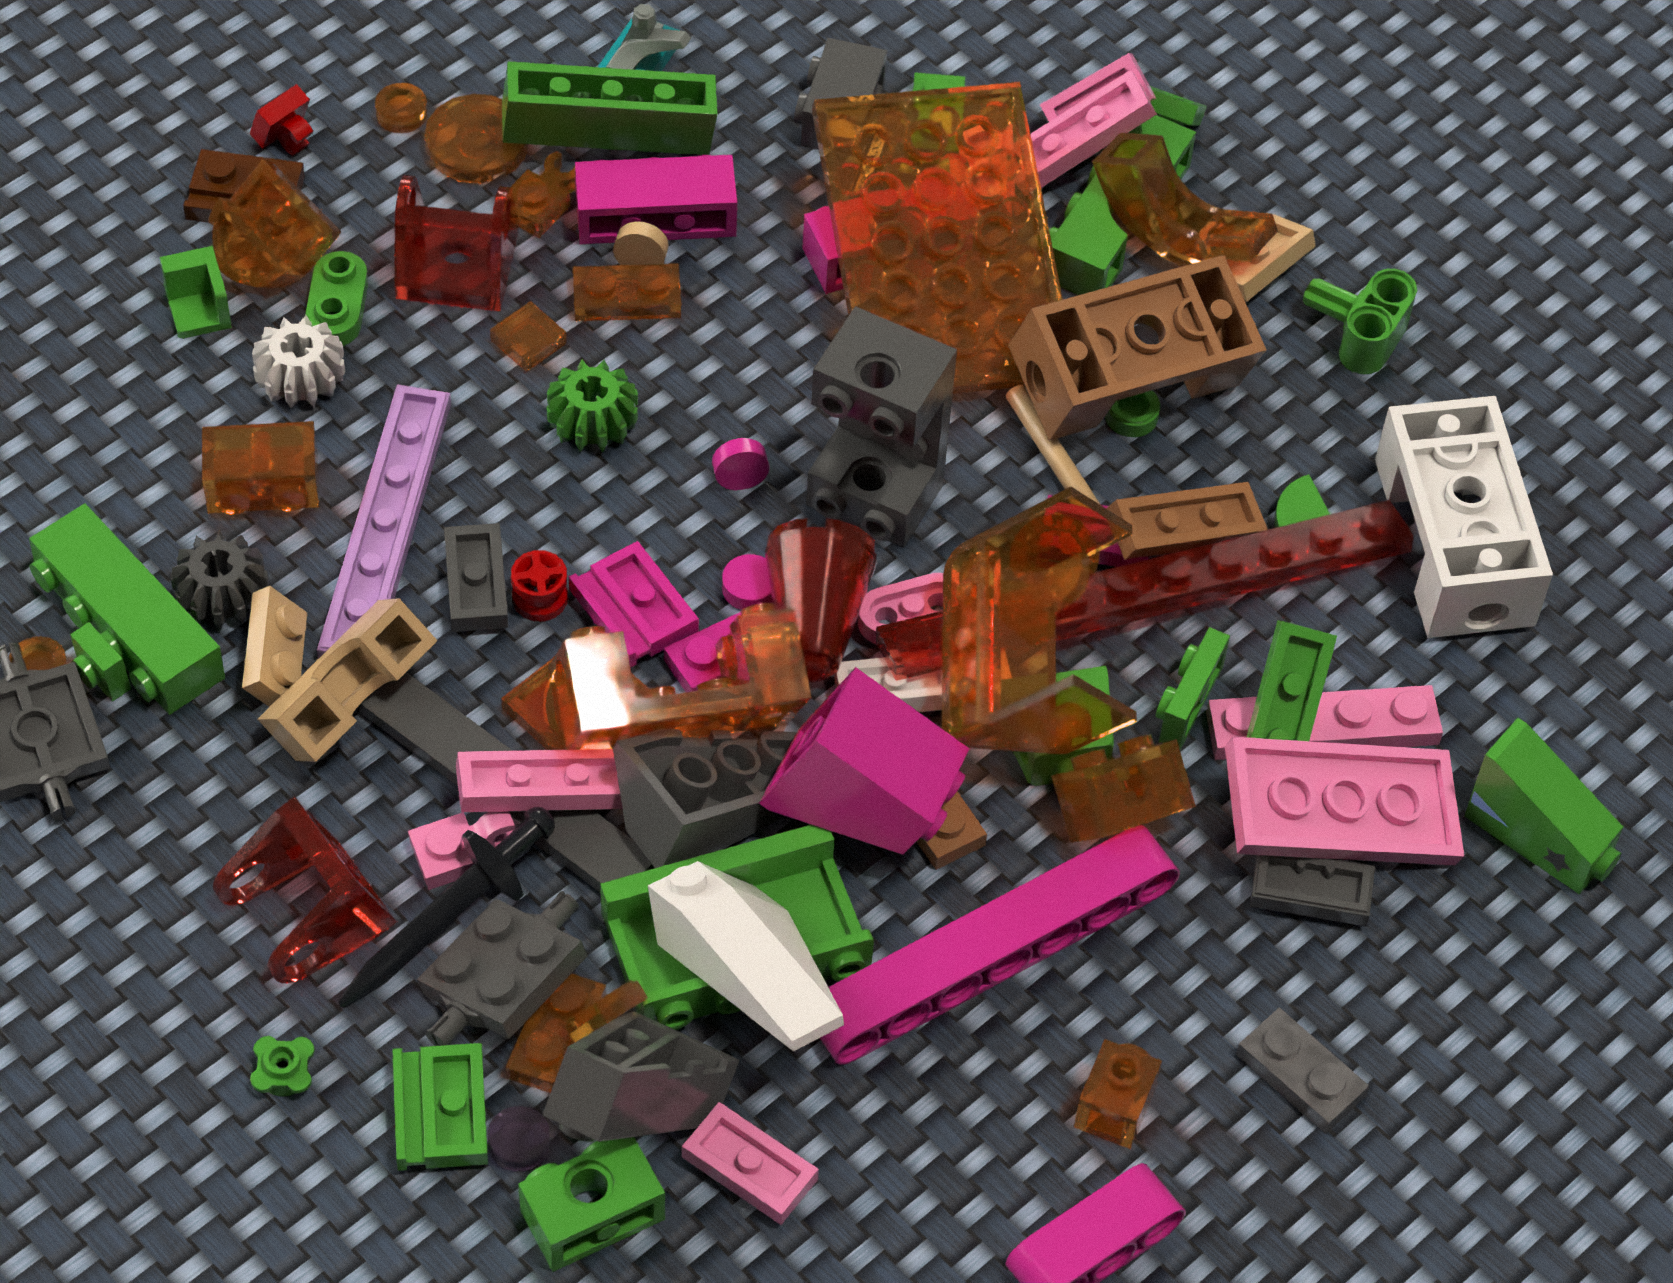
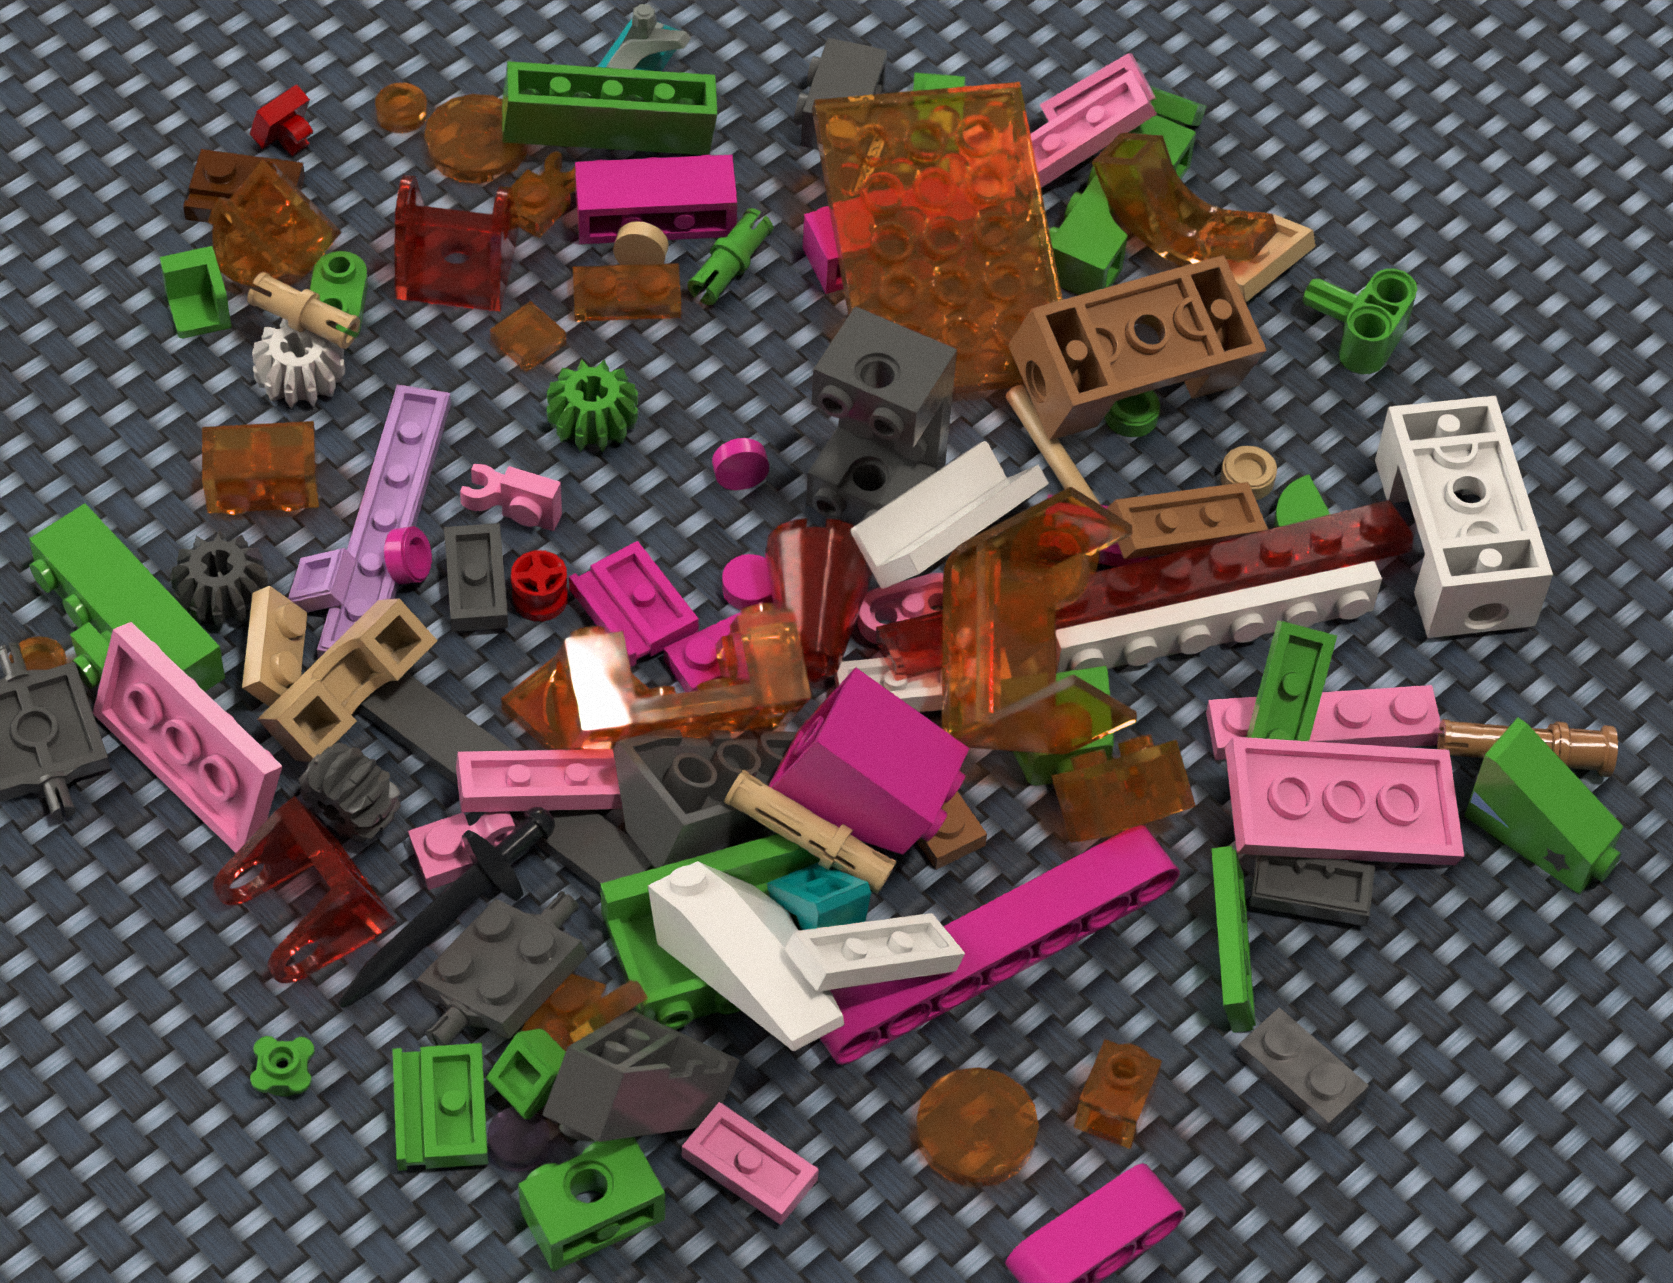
(185, 737): none -> bright pink plate
(303, 310): none -> tan pin
(322, 580): none -> lavender tile
(349, 792): none -> dark grey gear
(407, 555): none -> dark pink tile
(523, 496): none -> bright pink plate
(527, 1071): none -> bright green slope
(730, 256): none -> bright green pin
(819, 837): none -> tan pin
(822, 896): none -> teal slope
(874, 951): none -> white plate
(941, 514): none -> white panel
(976, 1126): none -> clear orange tile
(1199, 672): bright green plate -> none
(1218, 619): none -> white plate
(1233, 939): none -> bright green tile
(1251, 466): none -> tan tile
(1575, 747): none -> medium nougat pin

